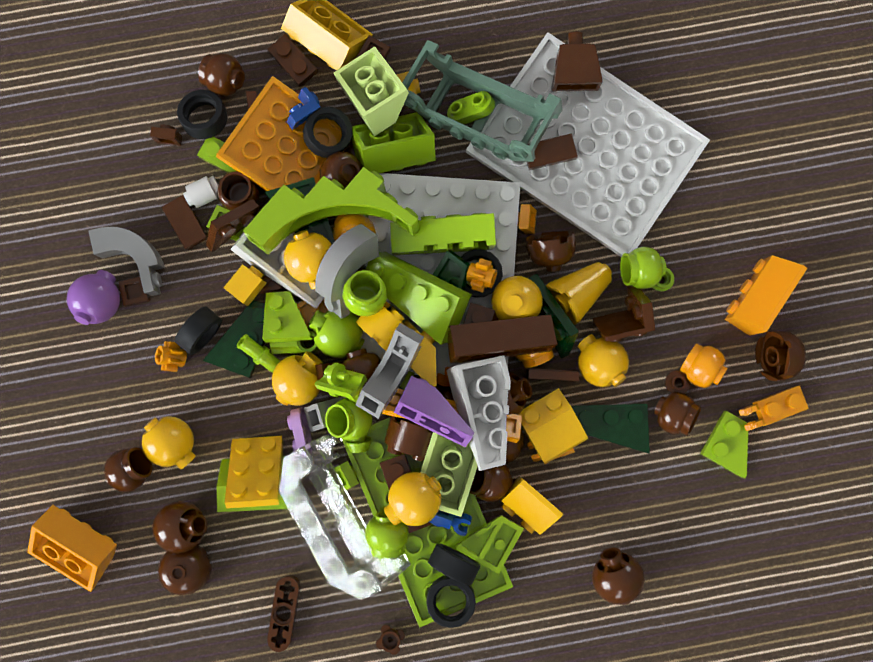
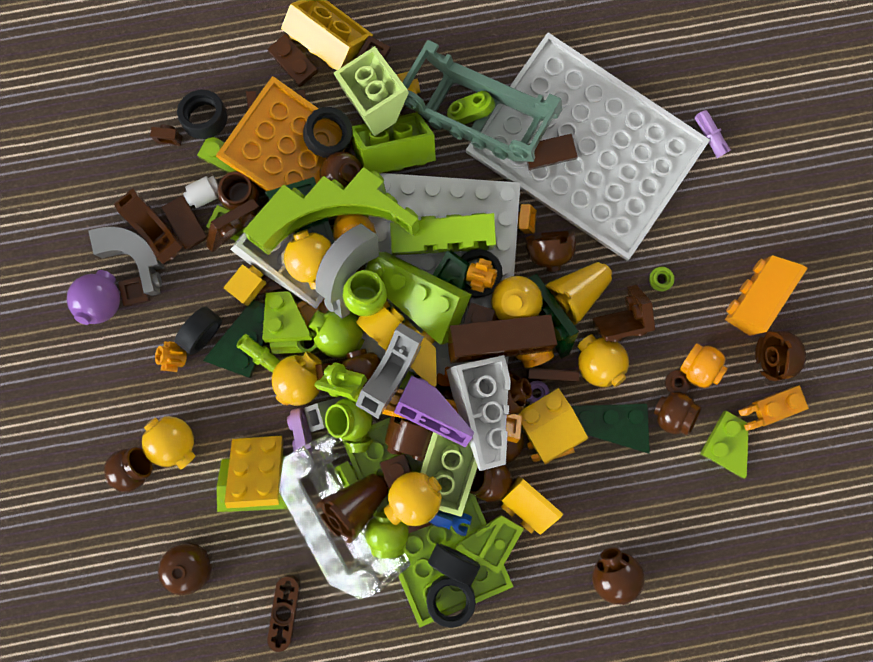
(71, 547): light orange slope -> none
(149, 225): none -> reddish brown arch
(179, 527): reddish brown brick -> none
(221, 74): reddish brown piece -> none
(300, 113): blue bracket -> none
(353, 506): none -> reddish brown cone
(396, 635): reddish brown plate -> none
(542, 387): none -> medium lavender plate
(577, 66): reddish brown torso -> none
(642, 268): lime piece -> none
(710, 131): none -> lavender axle

